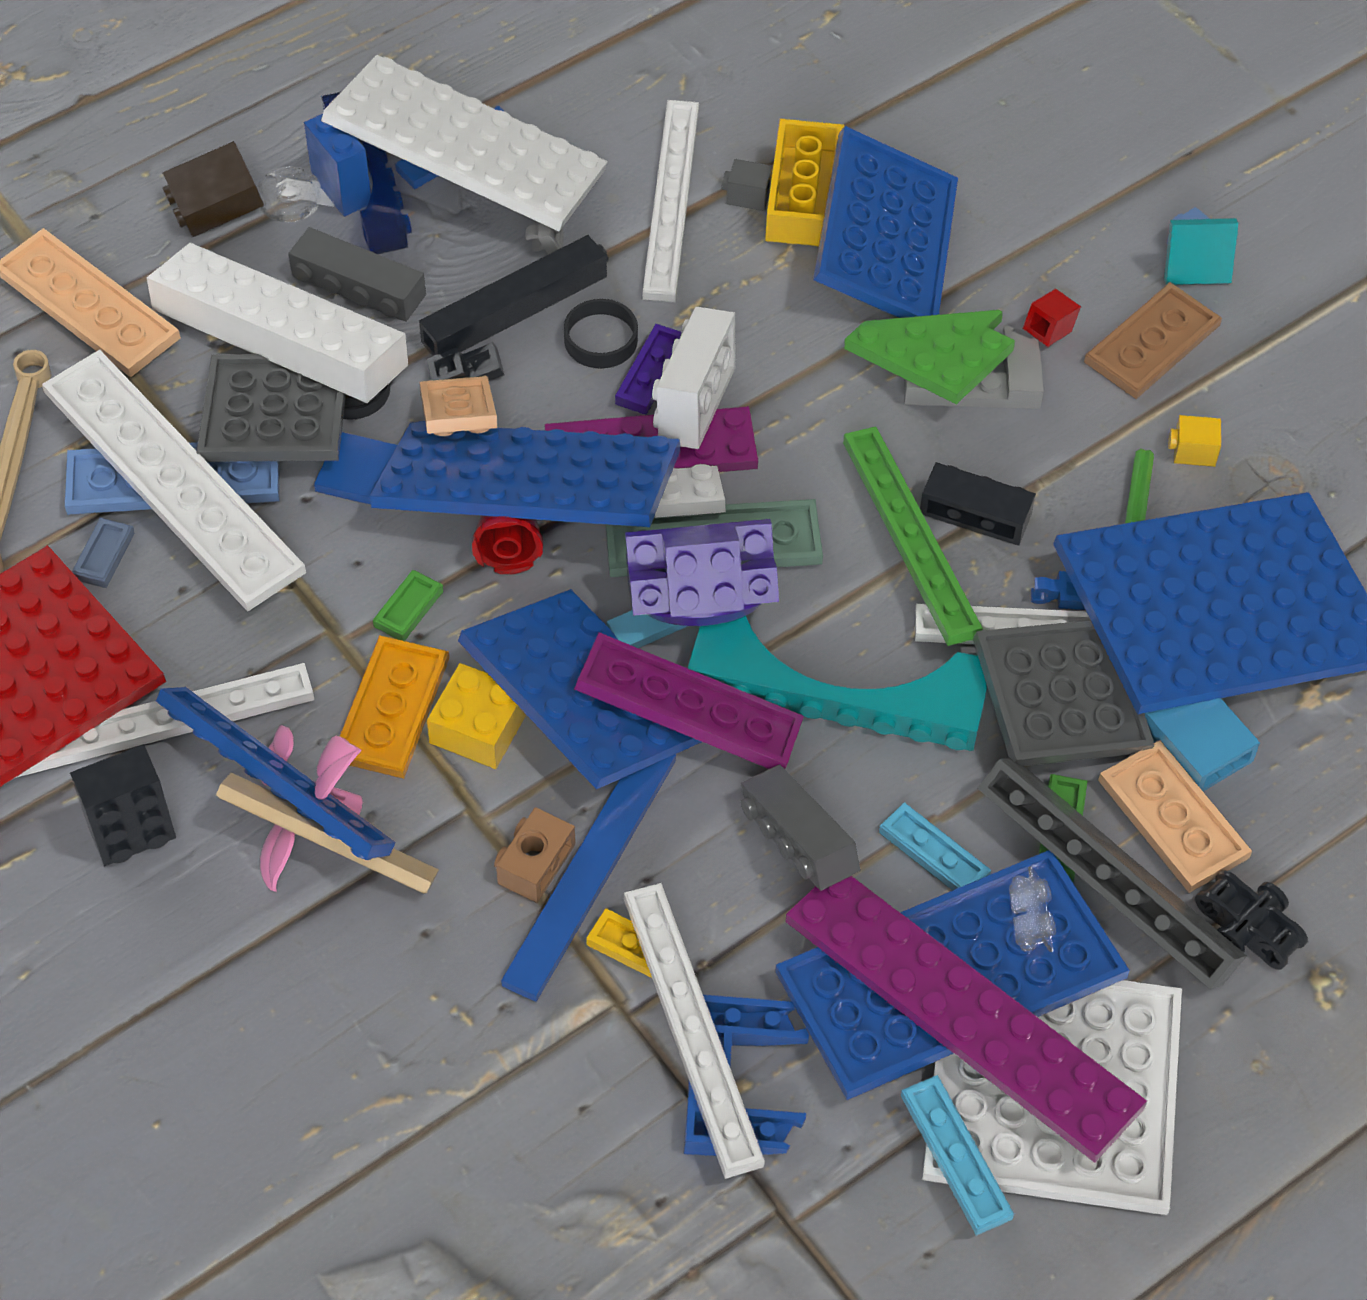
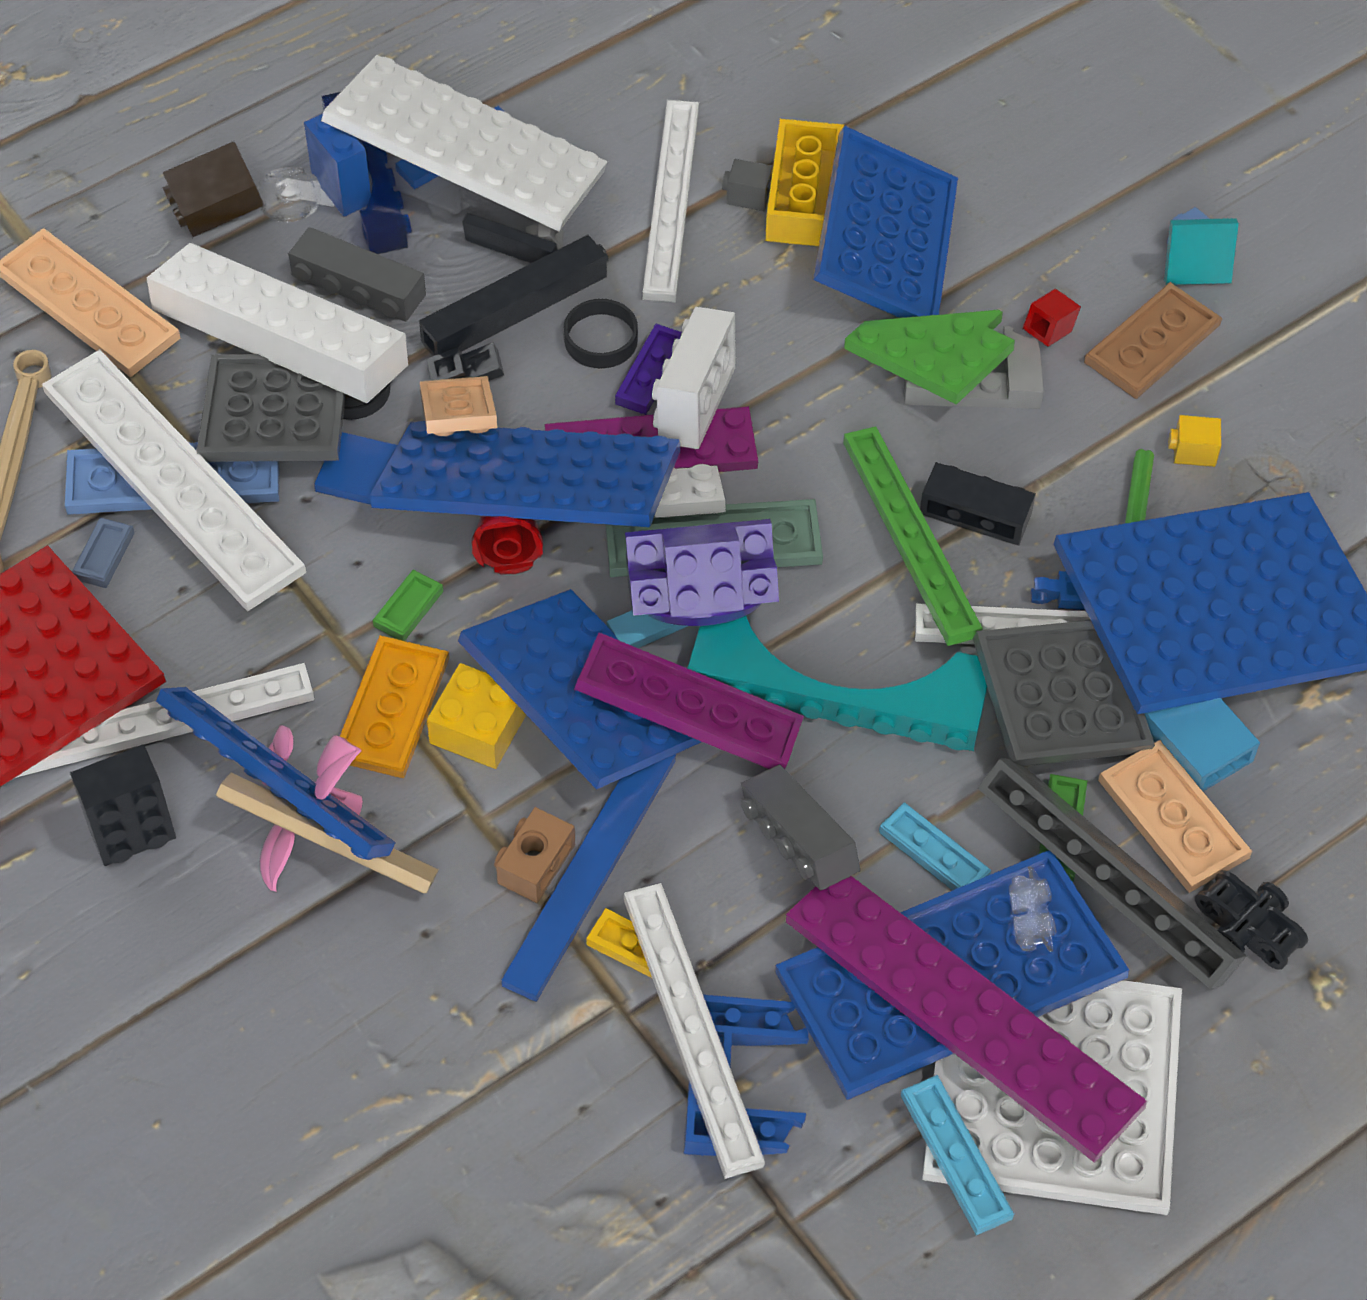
(506, 239): none -> black tile

